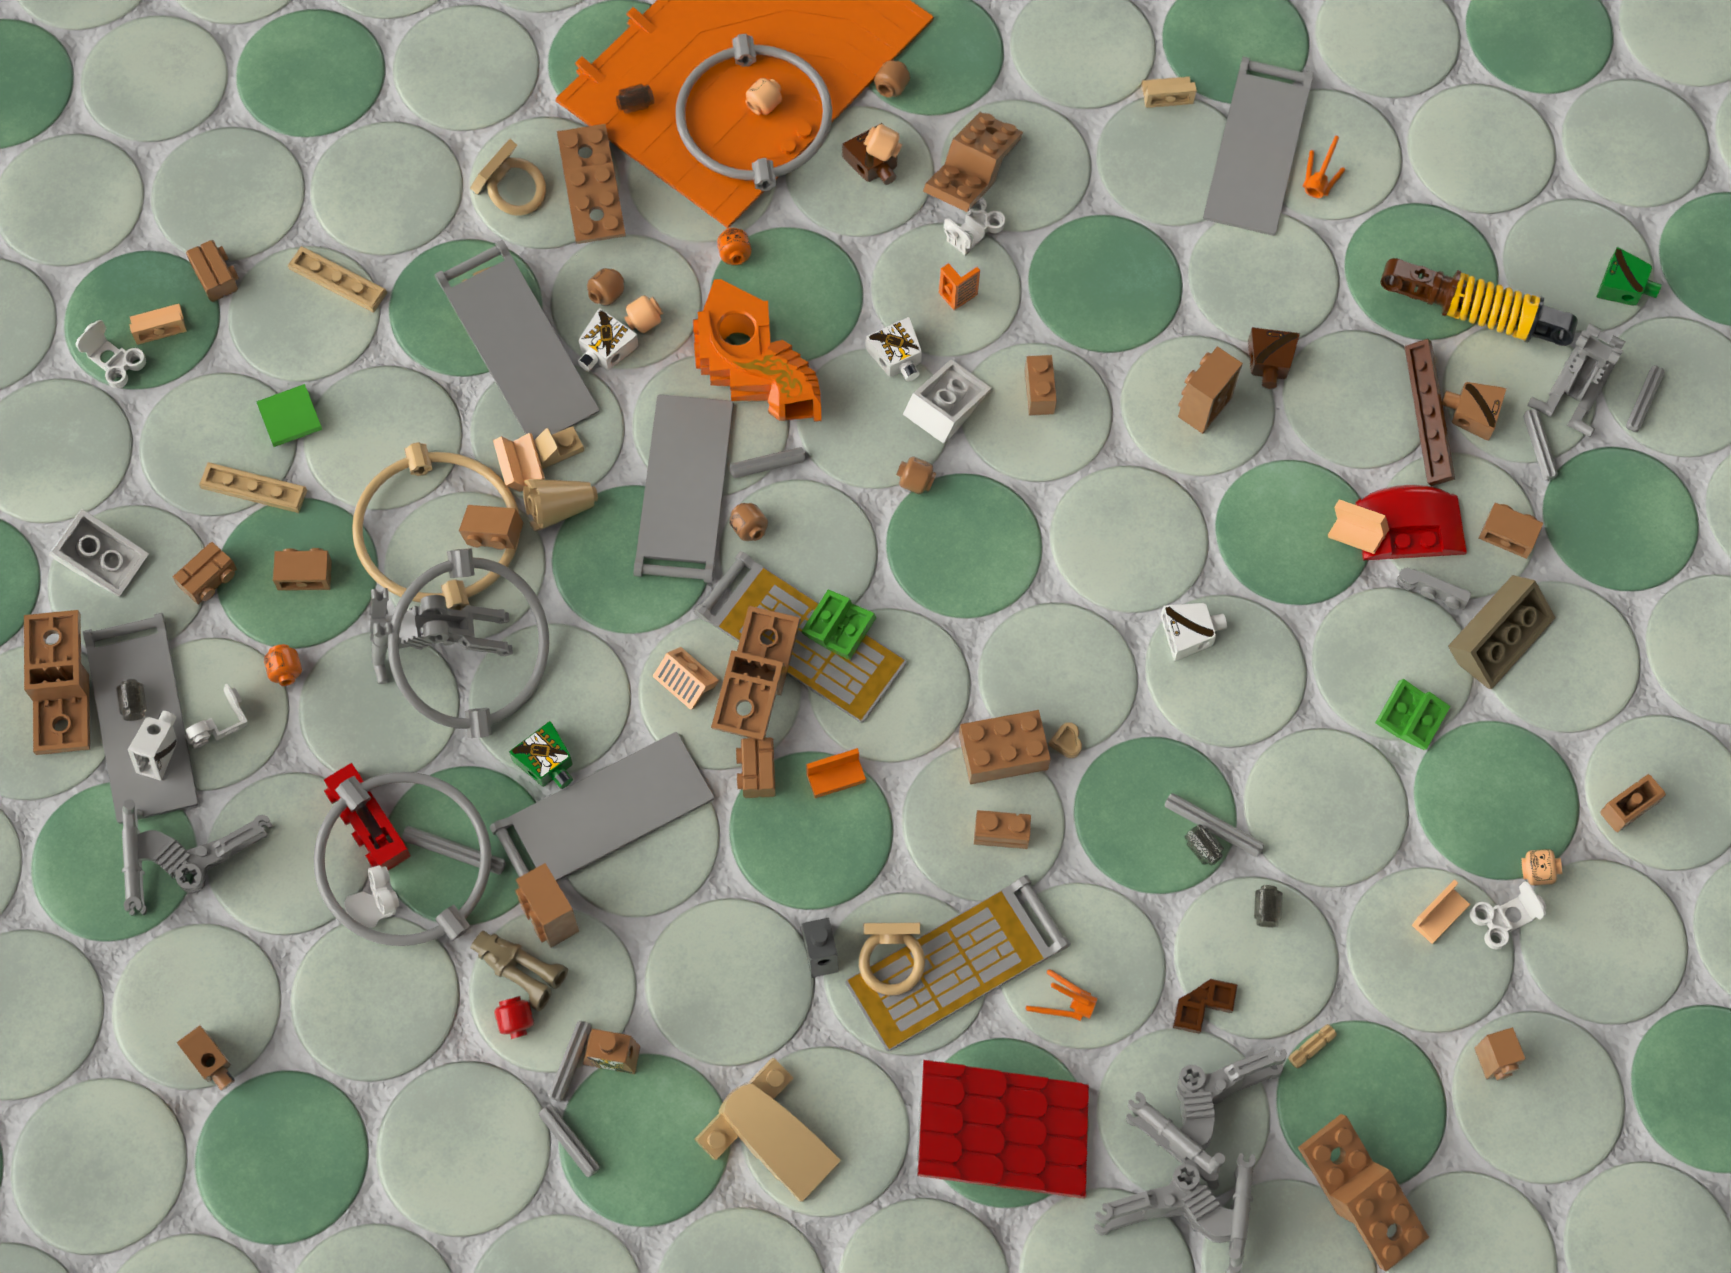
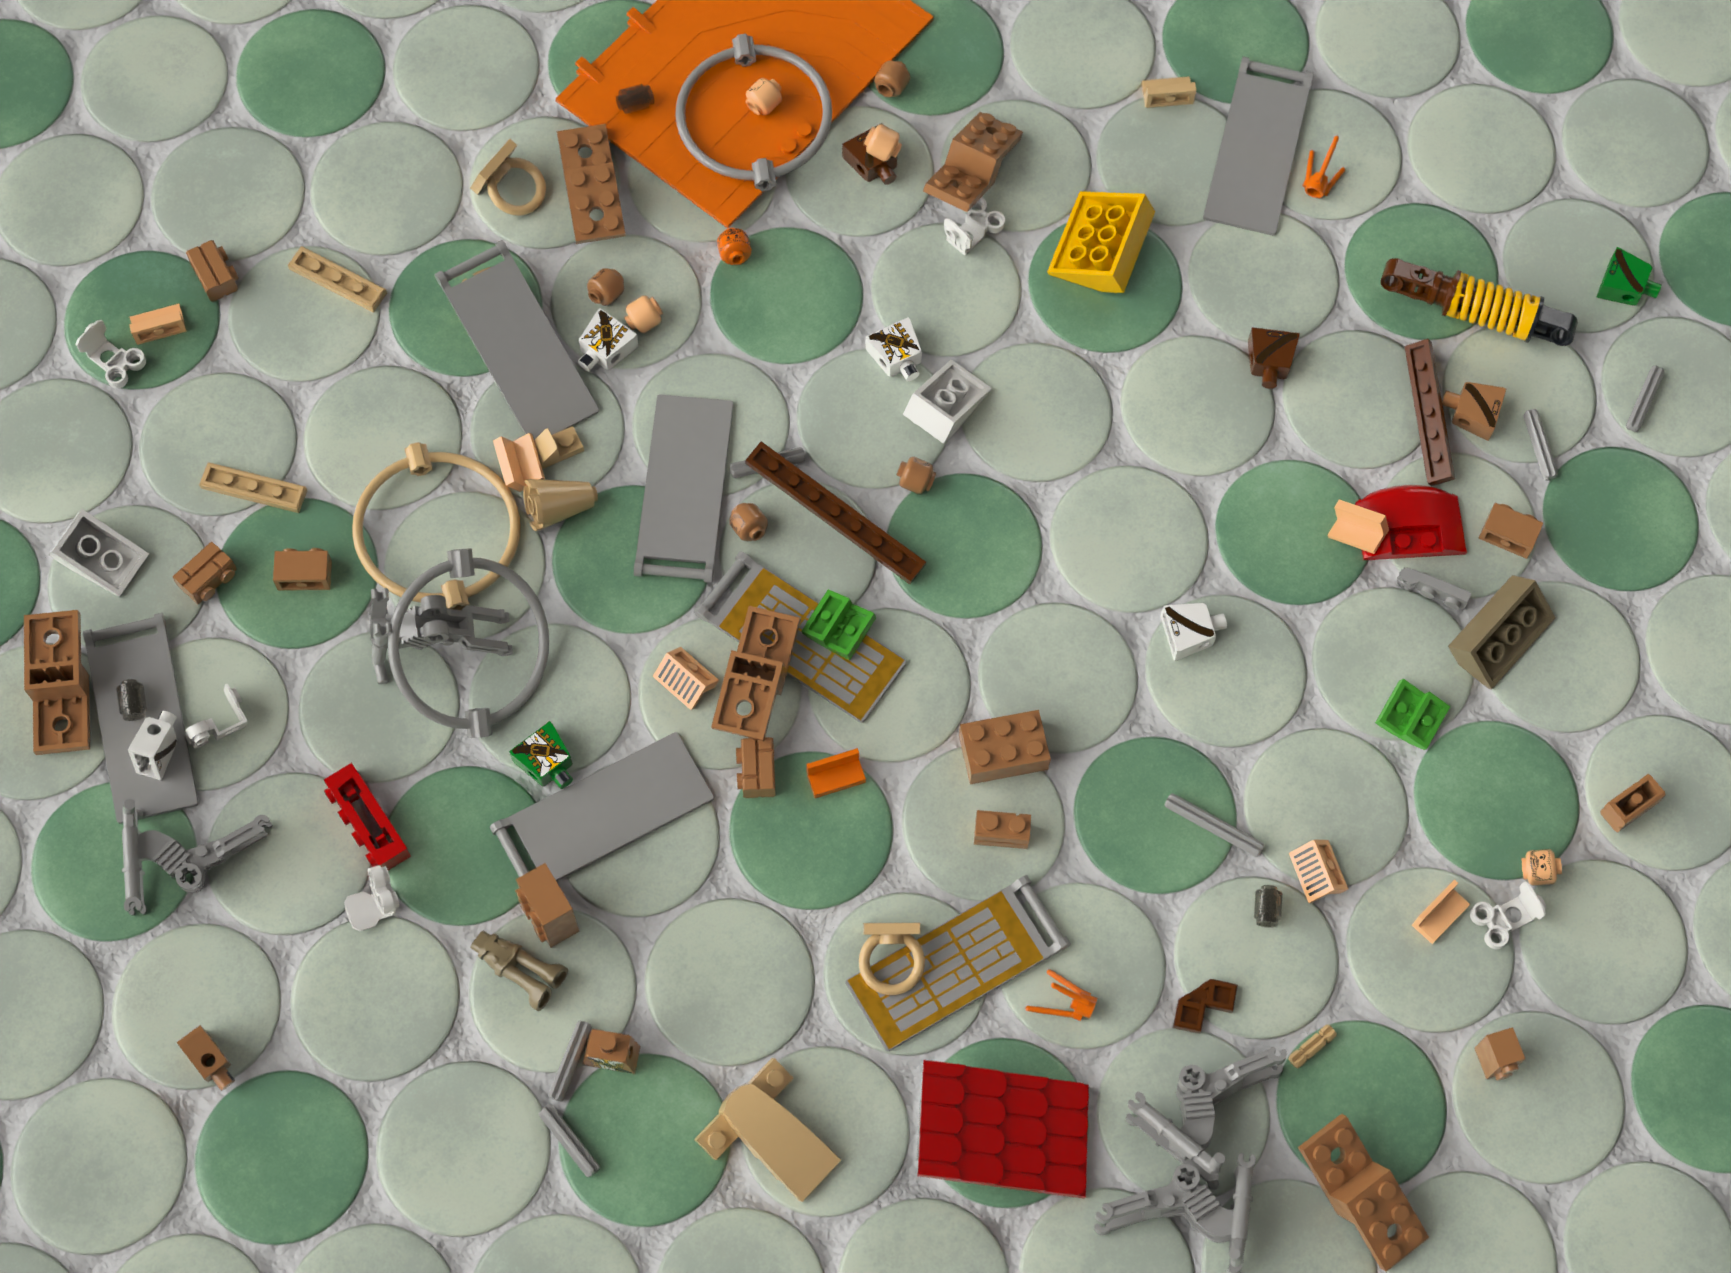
(282, 665): orange head -> none
(289, 415): bright green slope -> none
(355, 796): light grey piece -> none
(450, 848): light grey axle -> none
(491, 527): medium nougat brick -> none
(514, 1017): red head -> none
(755, 368): orange animal -> none
(819, 946): dark grey torso -> none
(835, 512): none -> reddish brown plate
(958, 289): orange panel -> none
(1040, 385): medium nougat brick -> none
(1066, 740): tan tile -> none
(1102, 240): none -> yellow slope
(1204, 845): clear smoke brick -> none
(1209, 389): medium nougat brick -> none
(1318, 870): none -> light nougat panel
(1590, 362): light grey piece -> none

